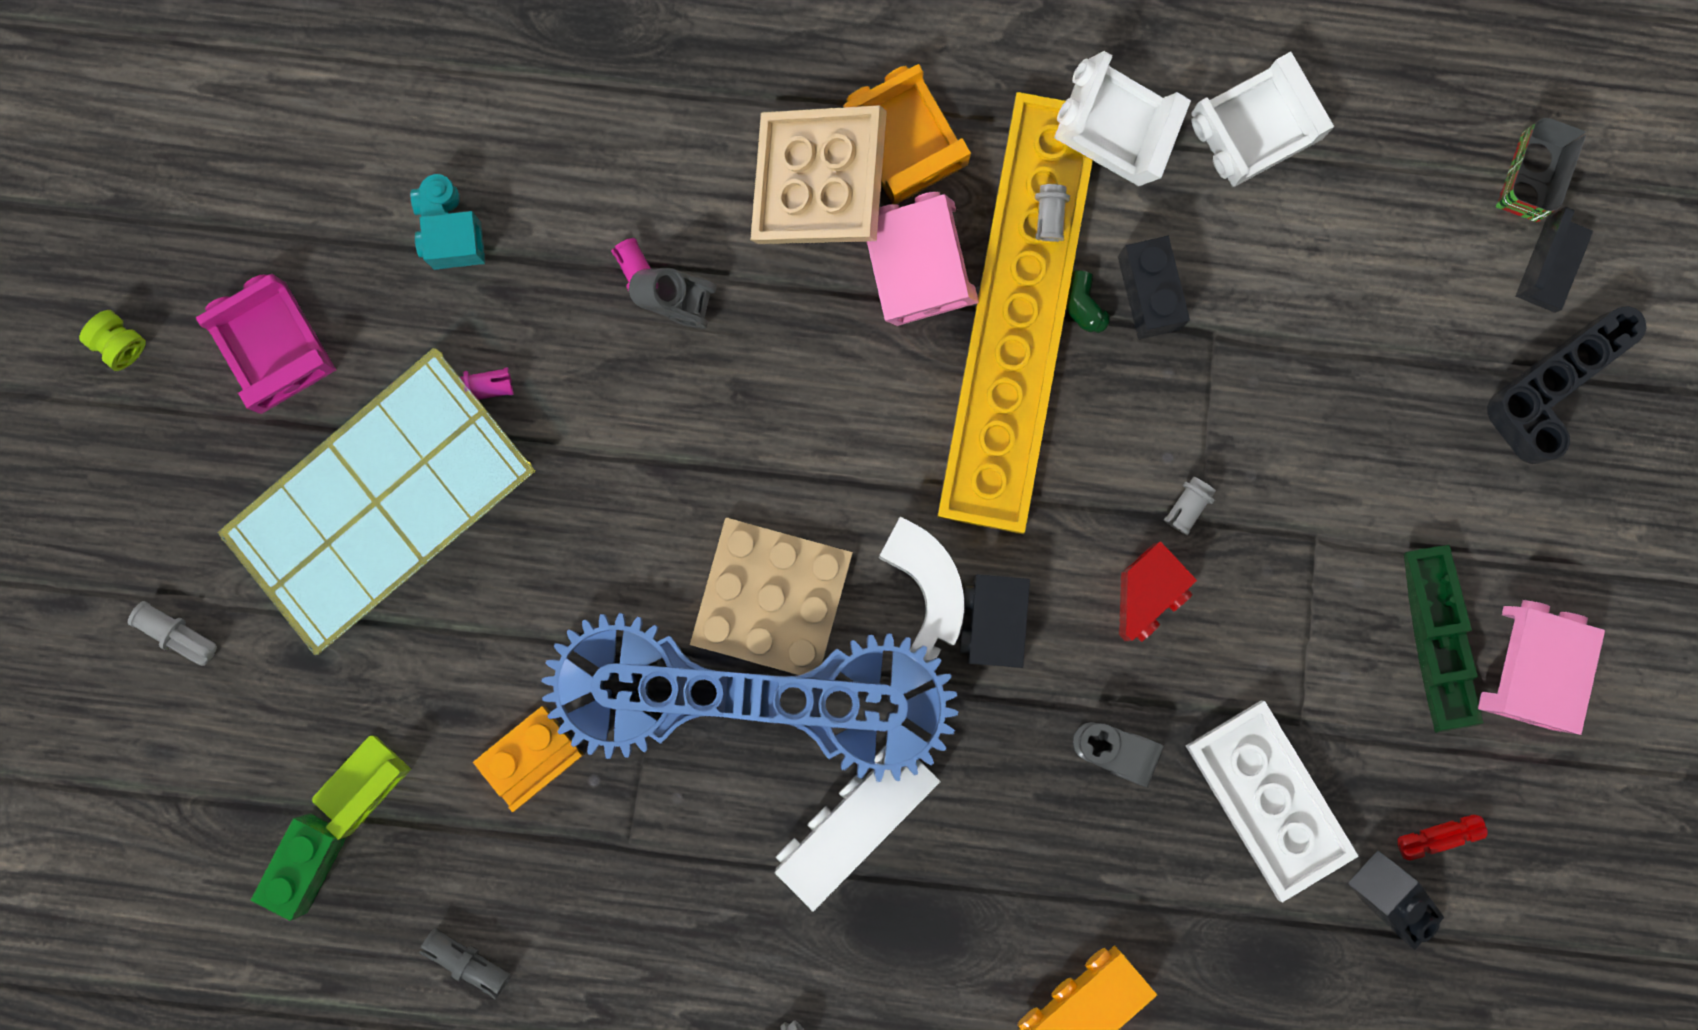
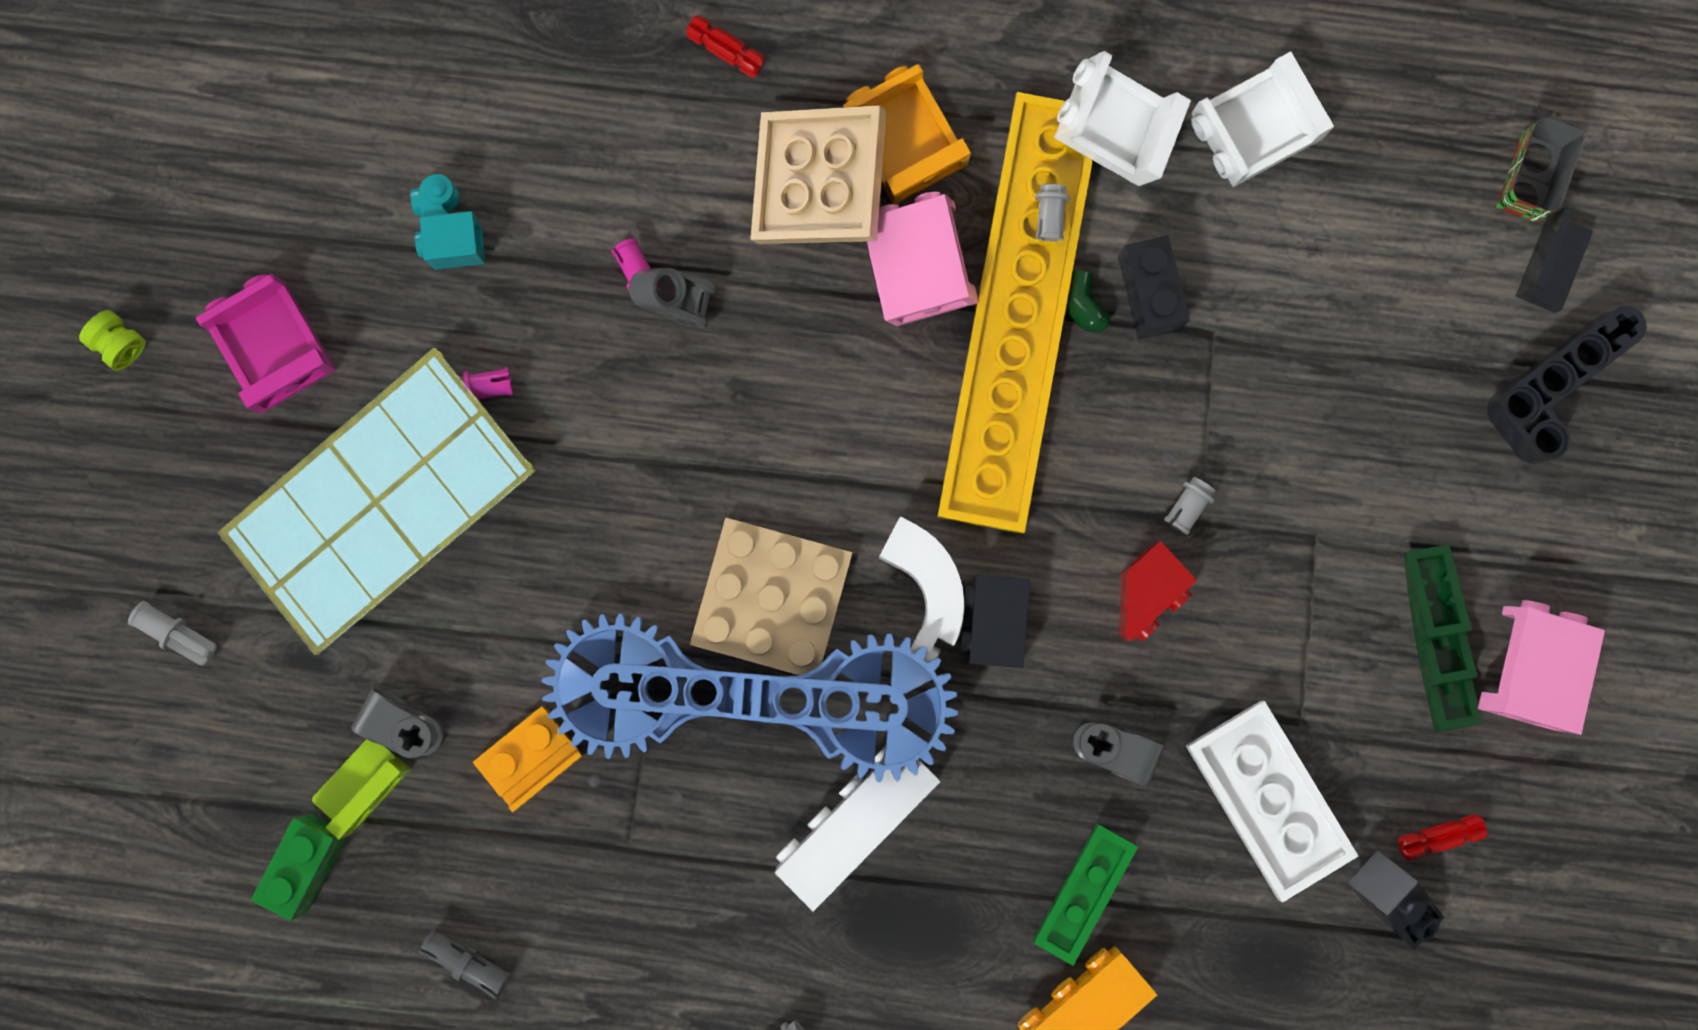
(391, 721): none -> dark grey piece
(725, 46): none -> red axle
(1084, 894): none -> green plate

